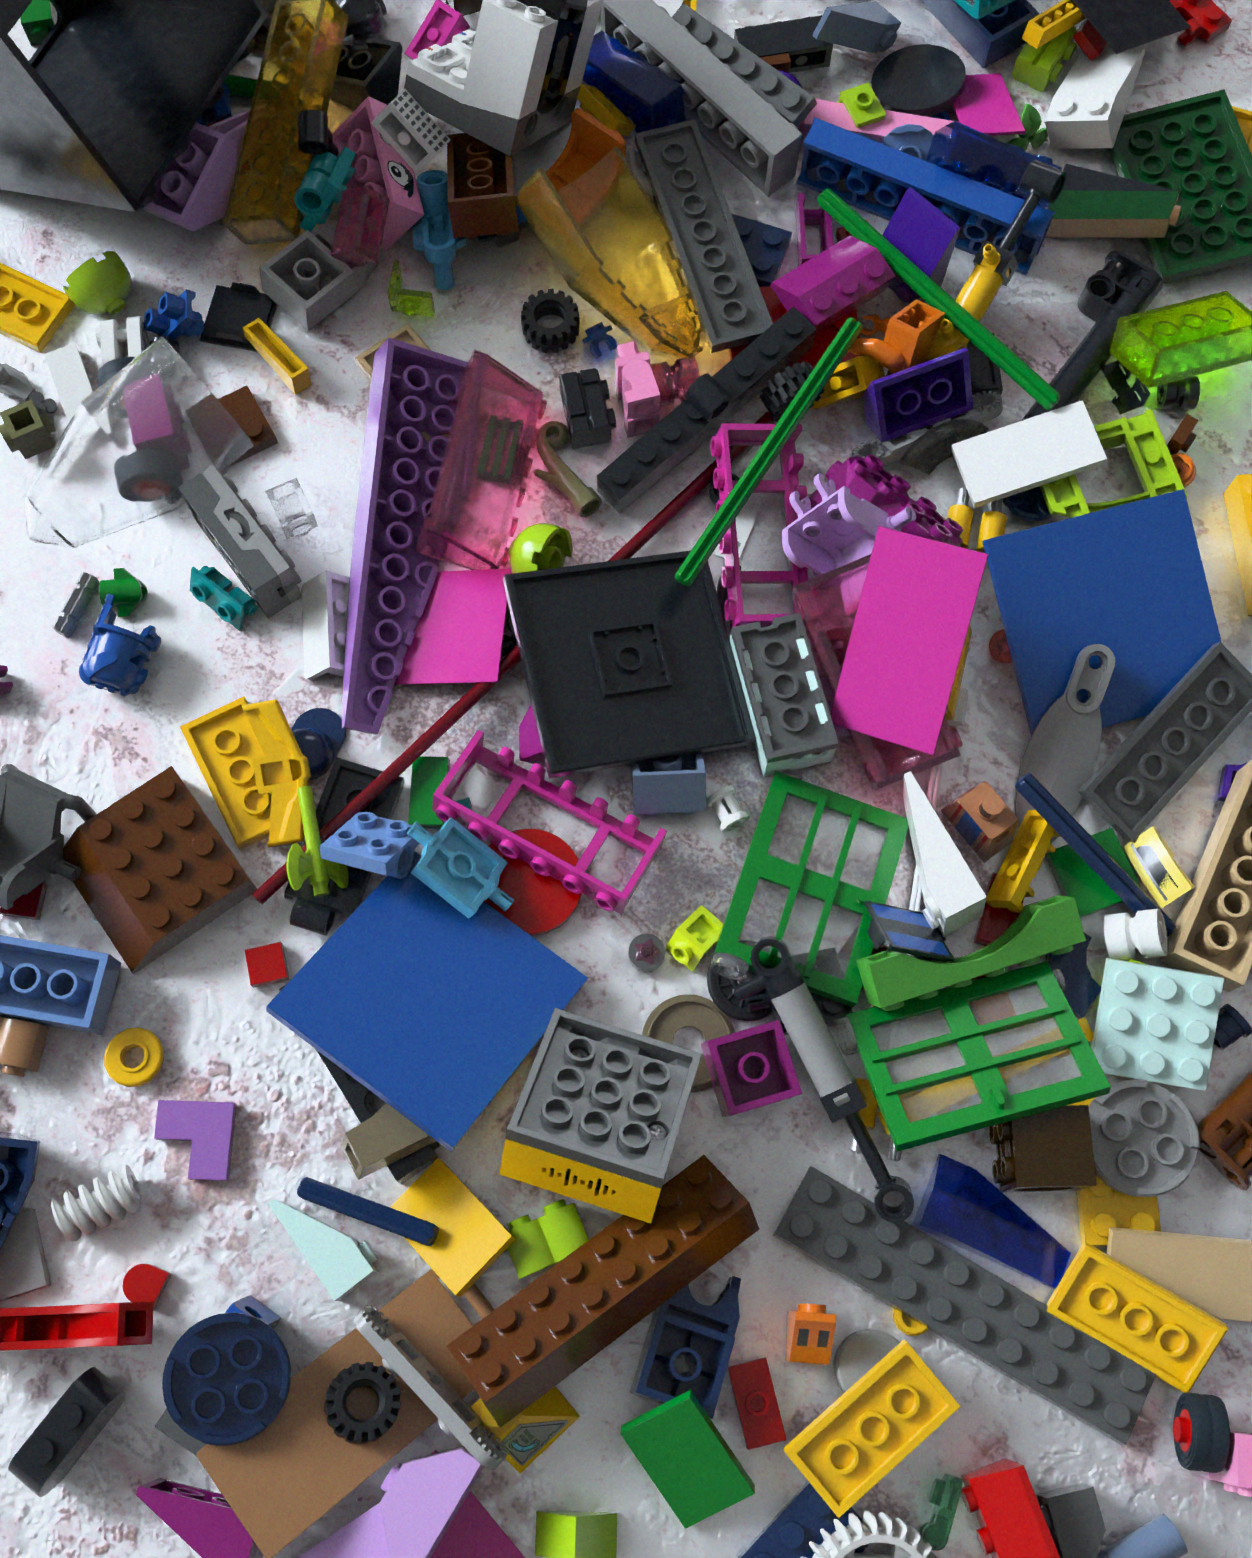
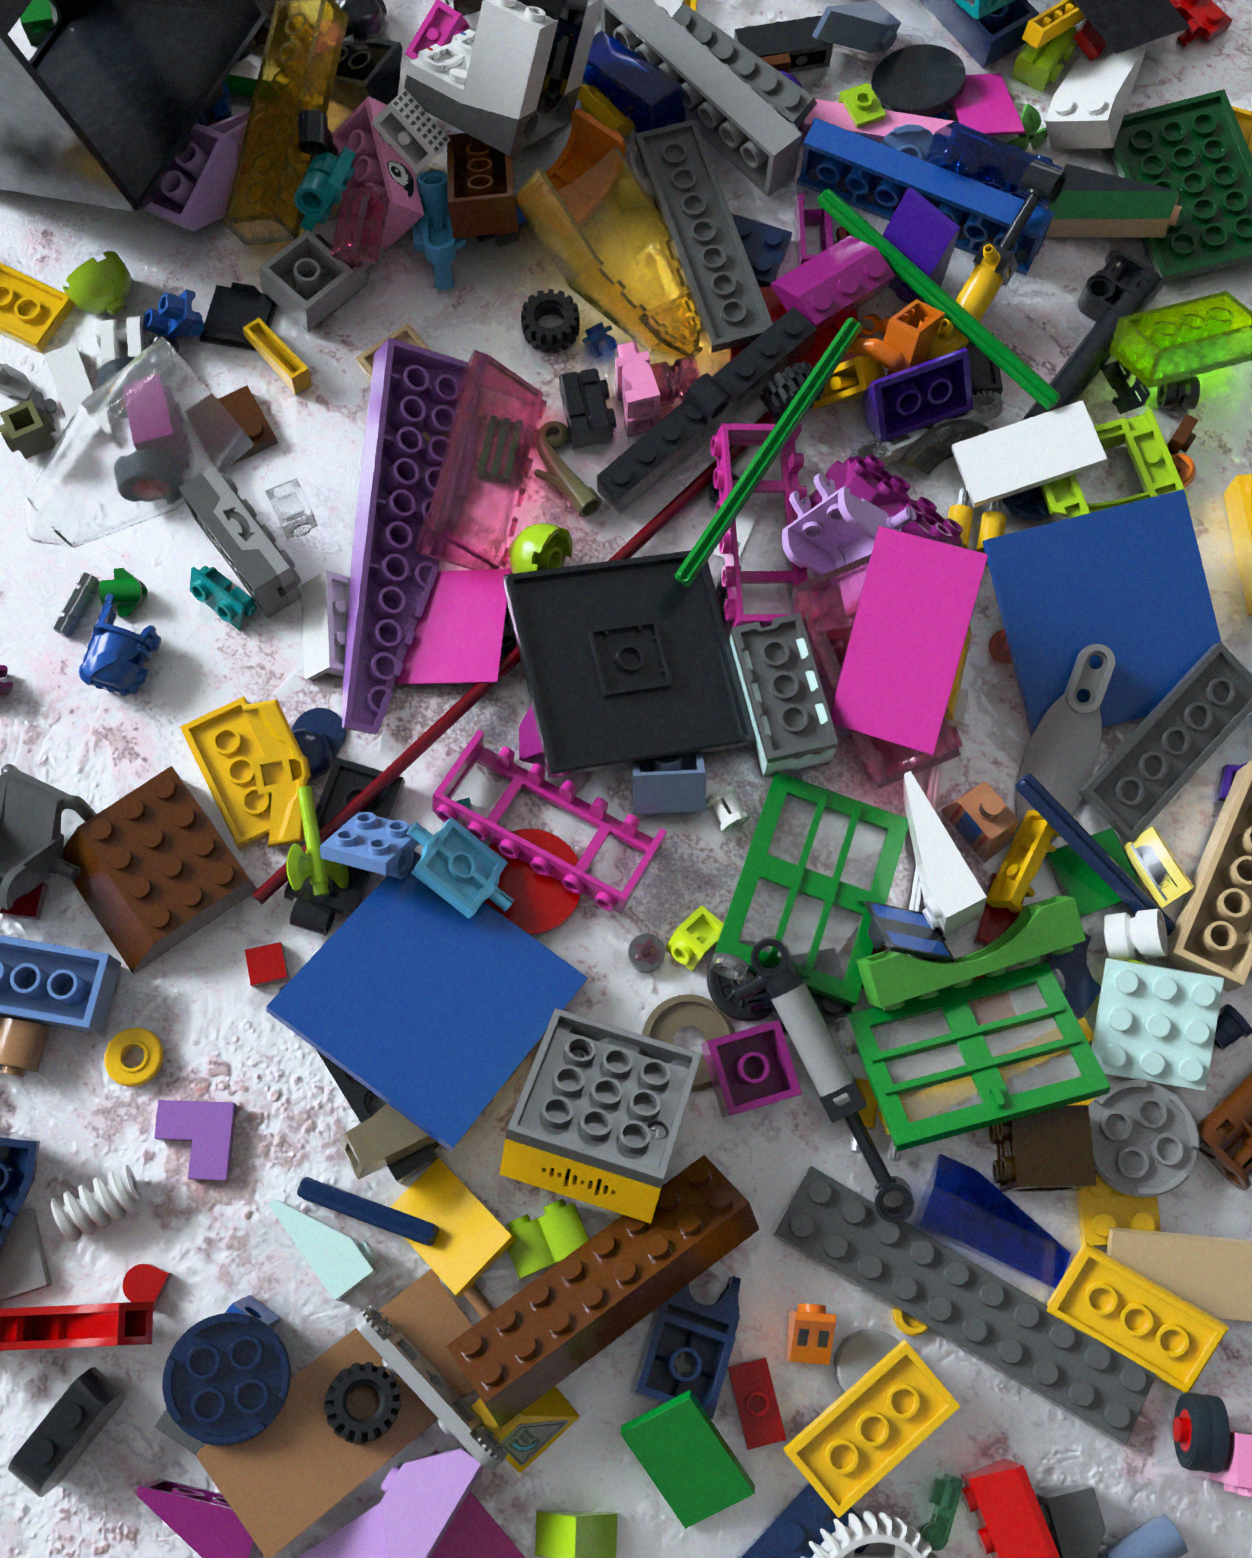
(408, 301): clear neon green bracket -> none
(425, 779): green tile -> none

